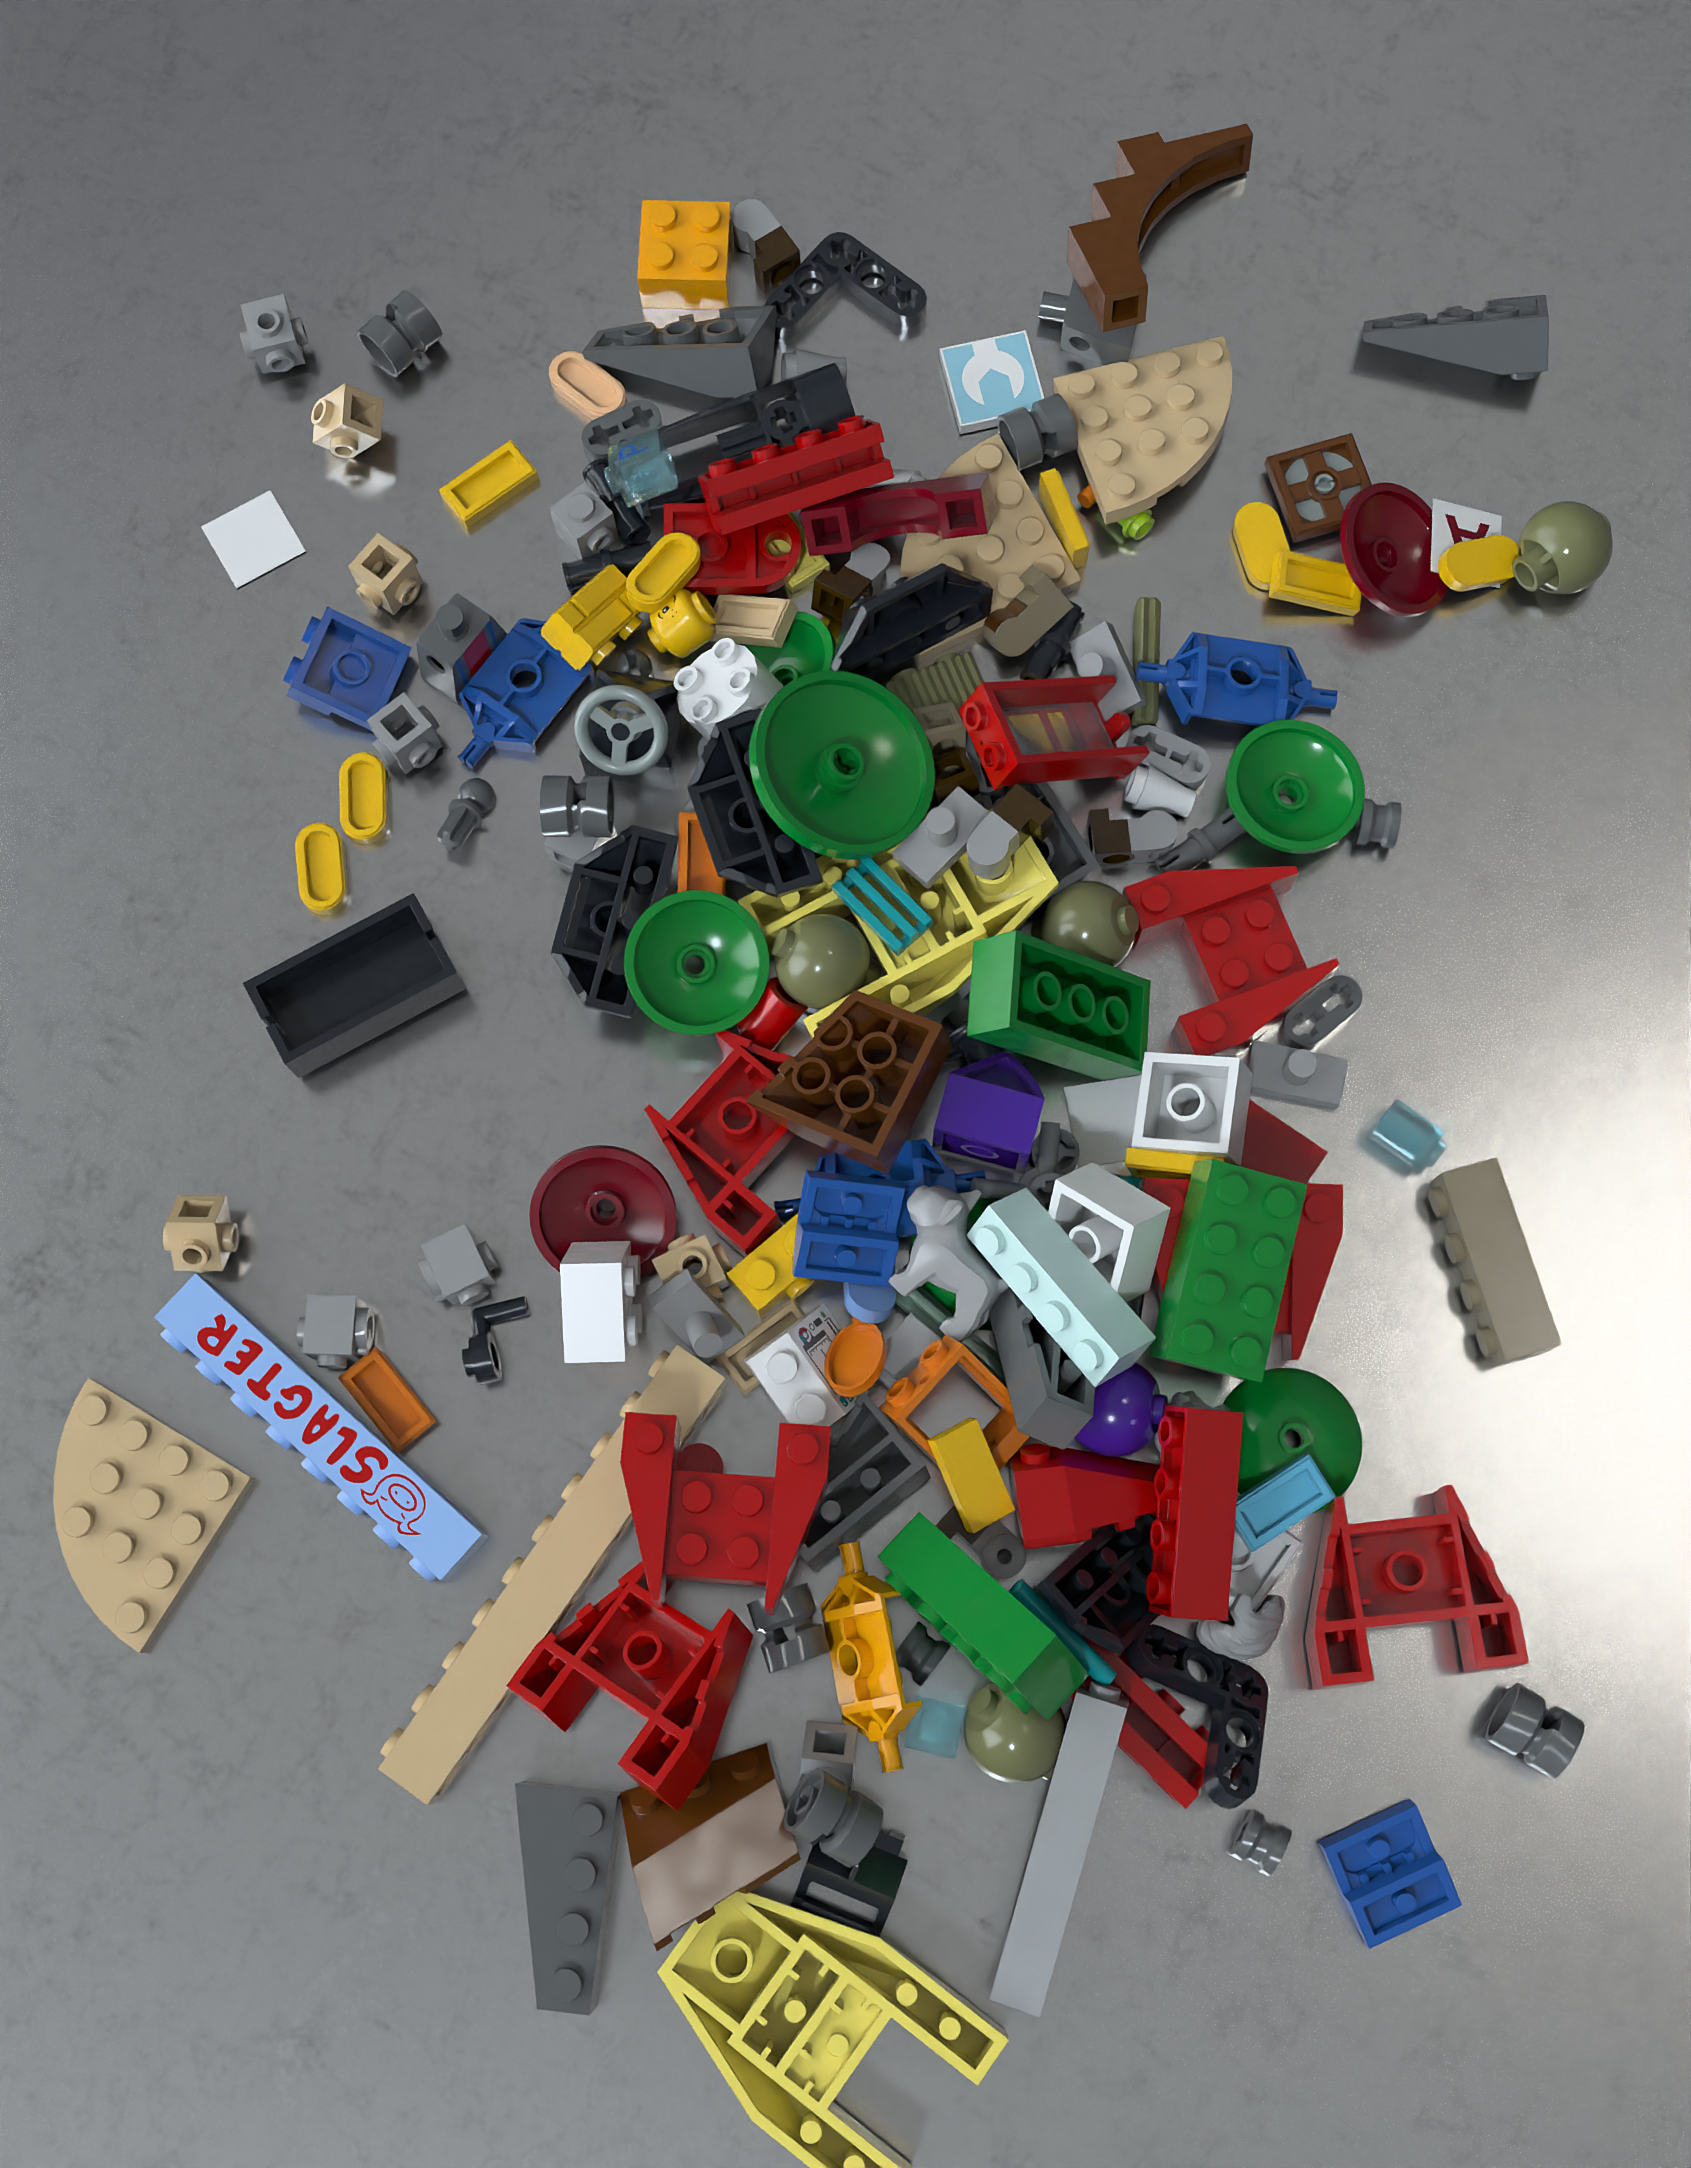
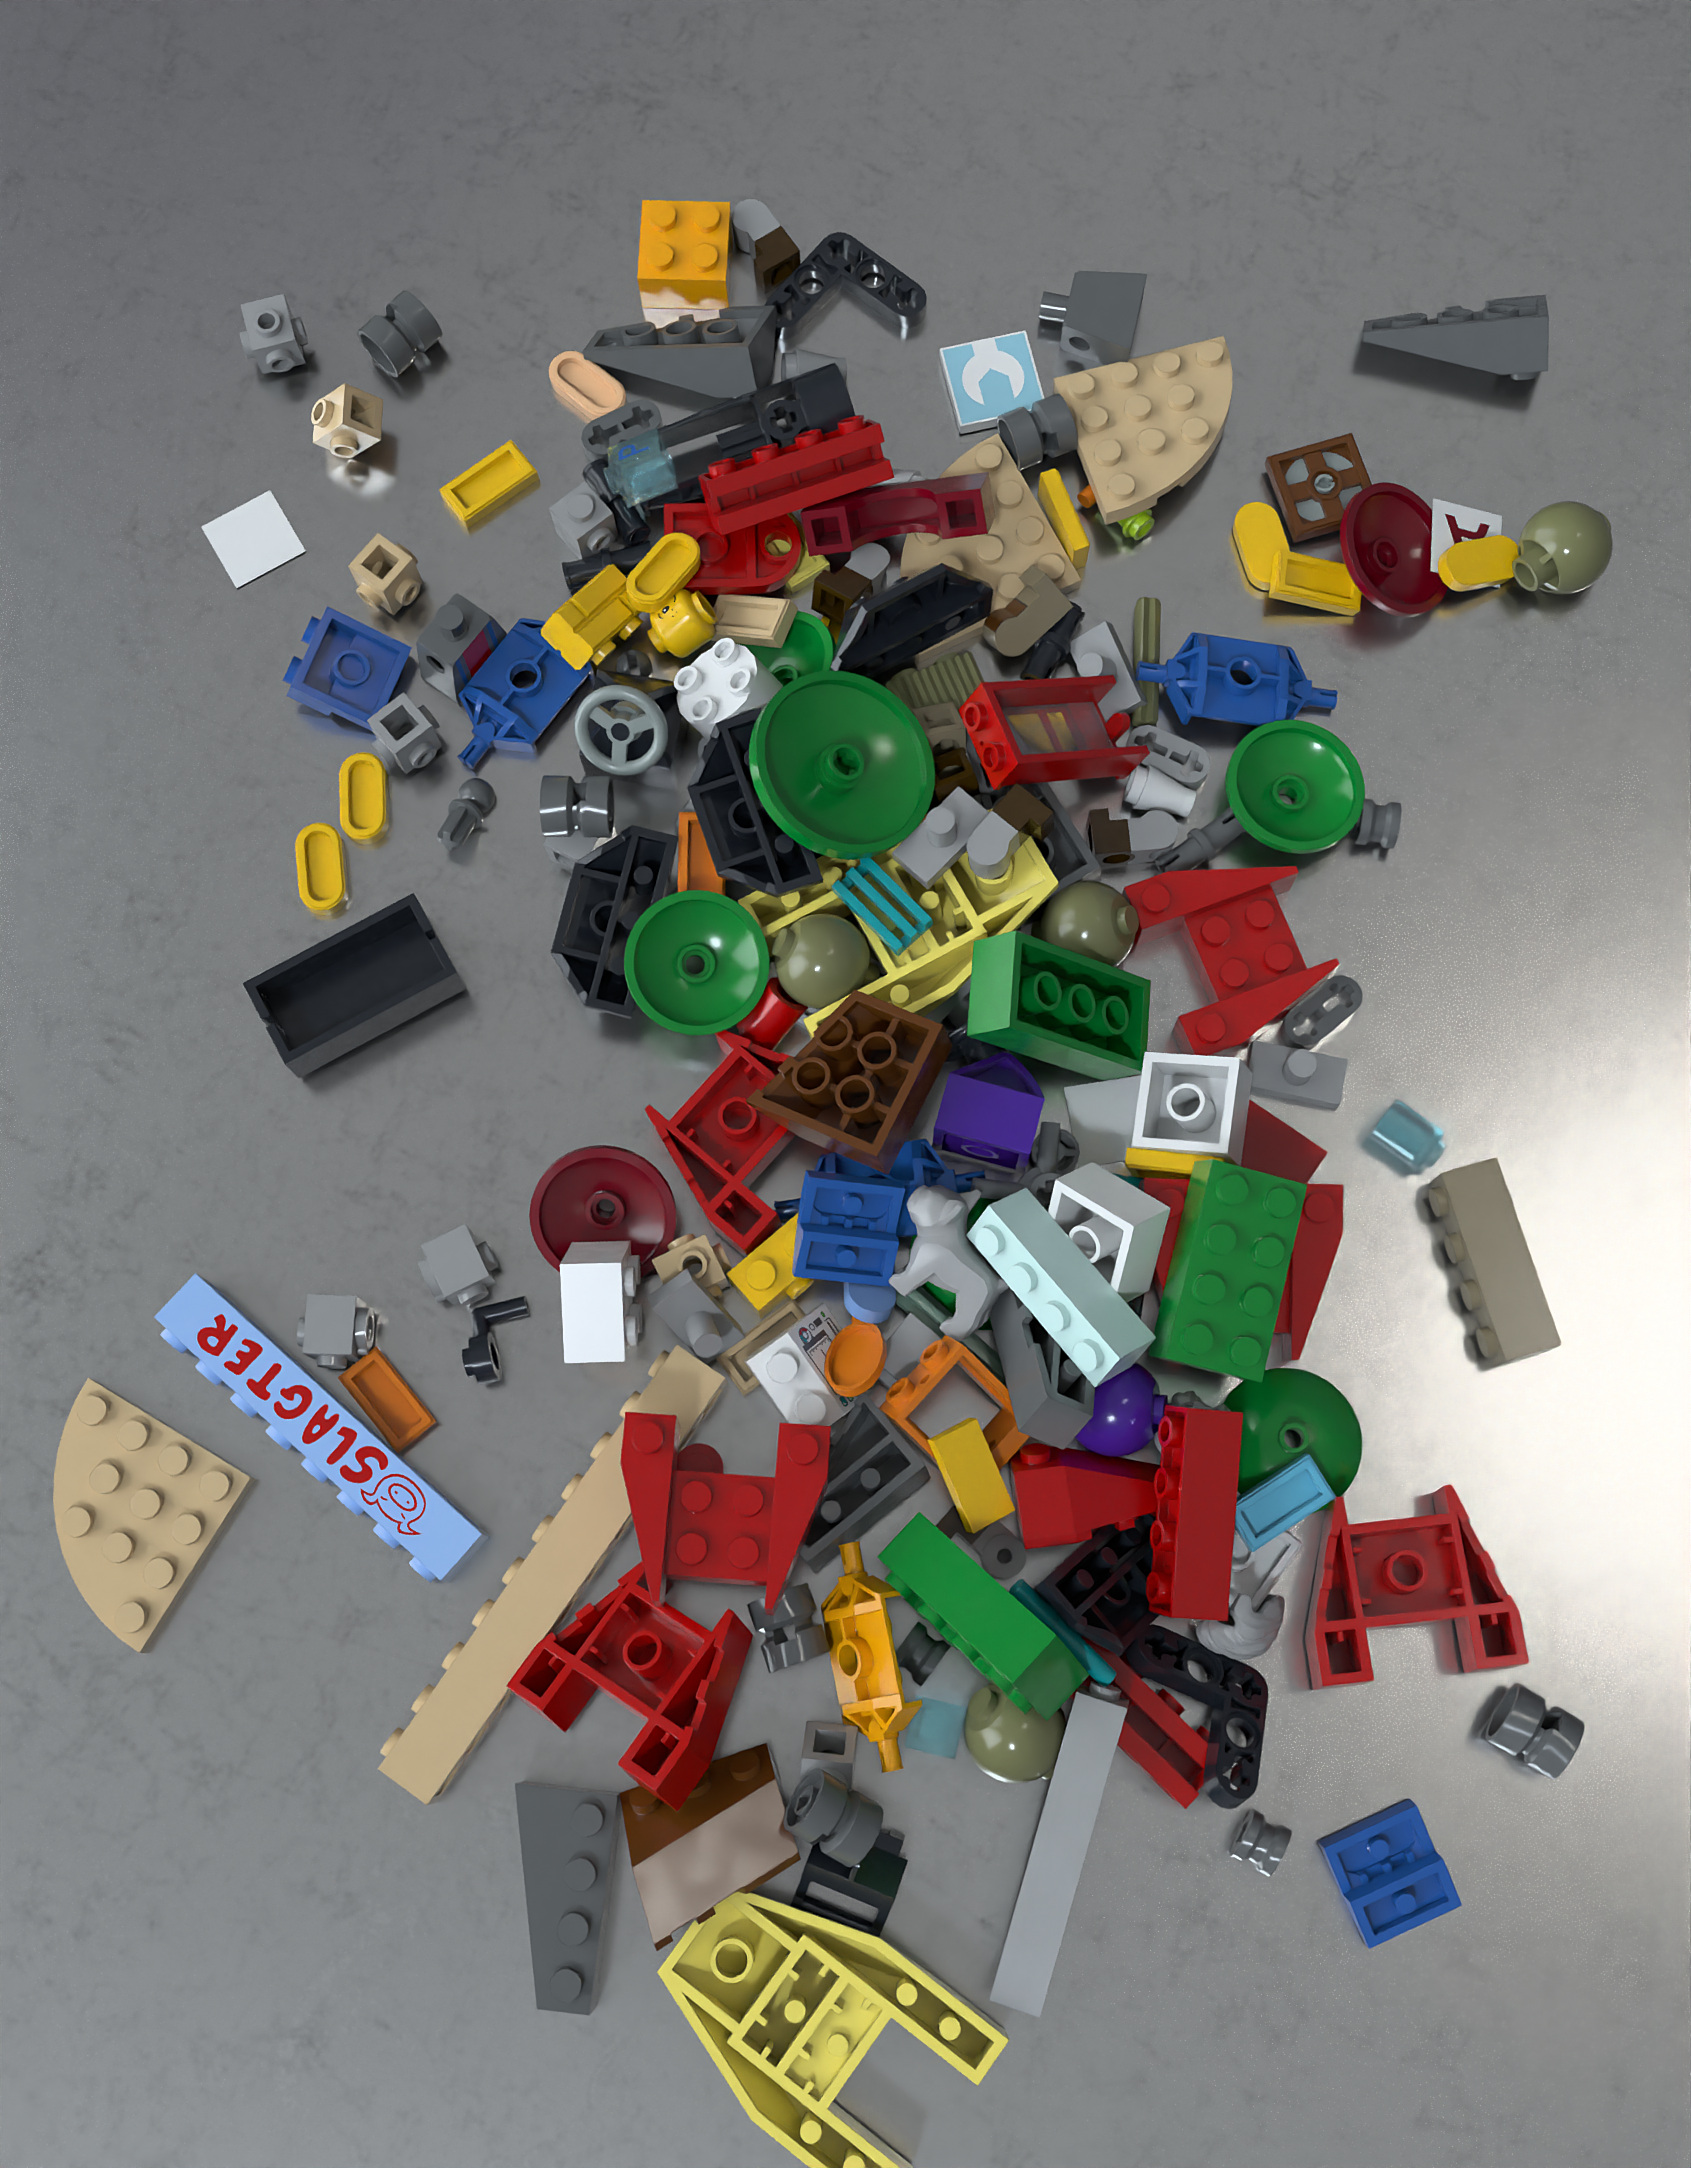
(200, 1233): tan brick -> none
(1146, 185): reddish brown arch -> none

